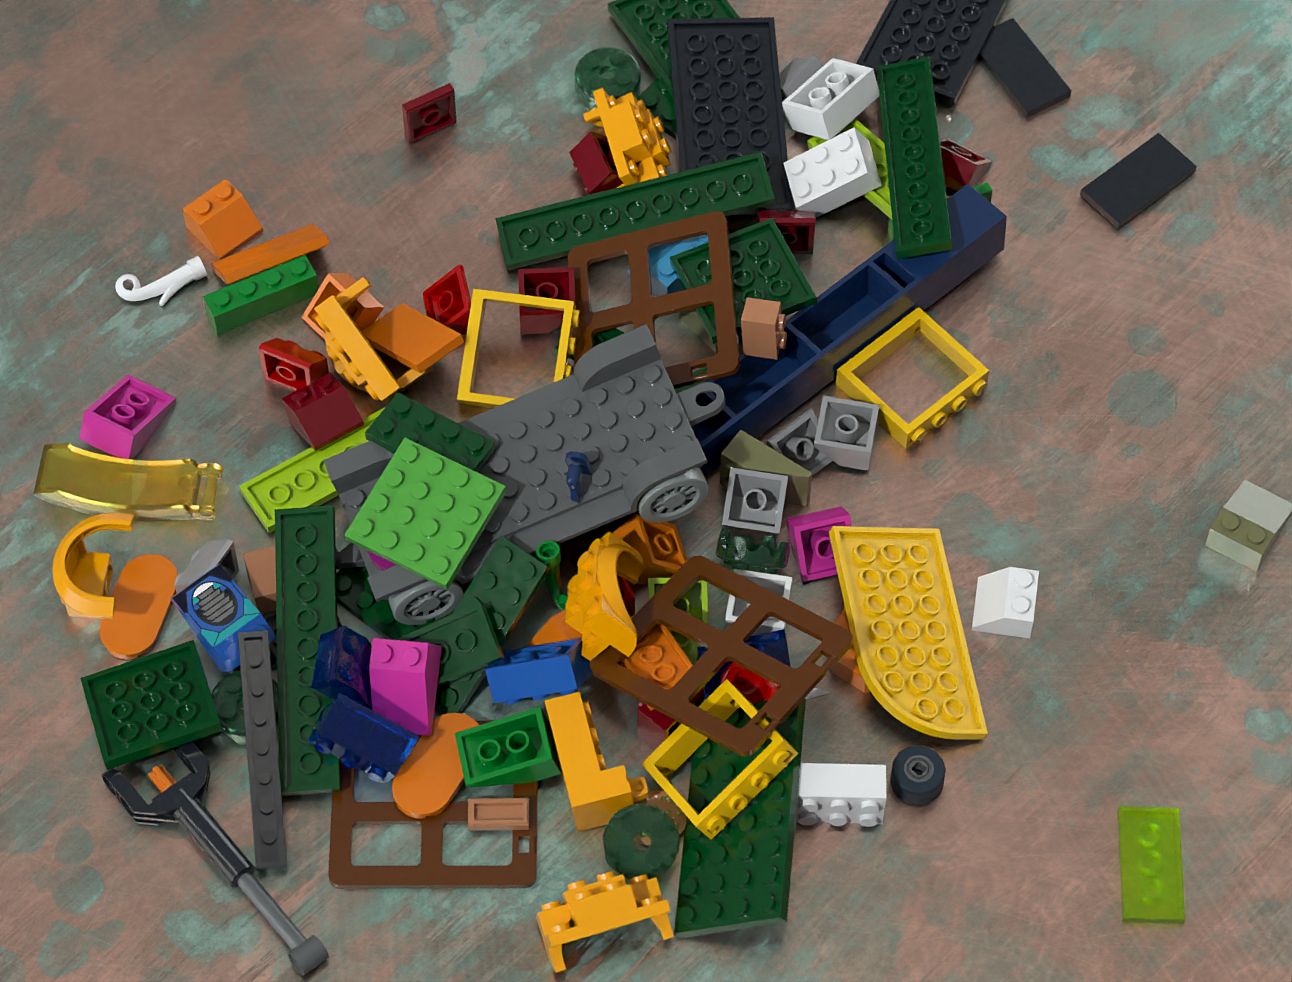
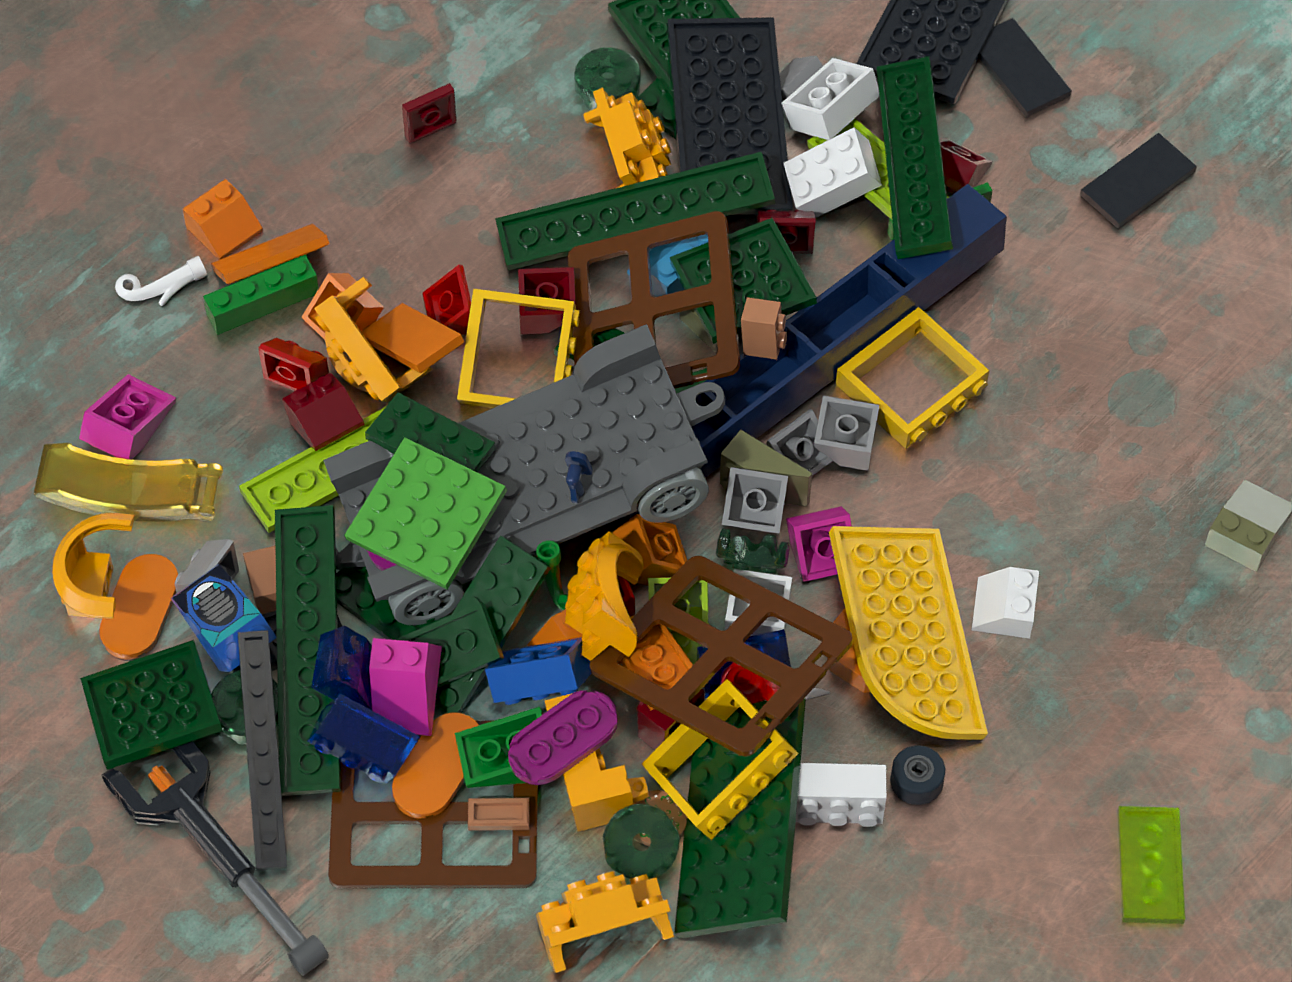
(562, 737): none -> magenta tile
(595, 163): dark red slope -> none

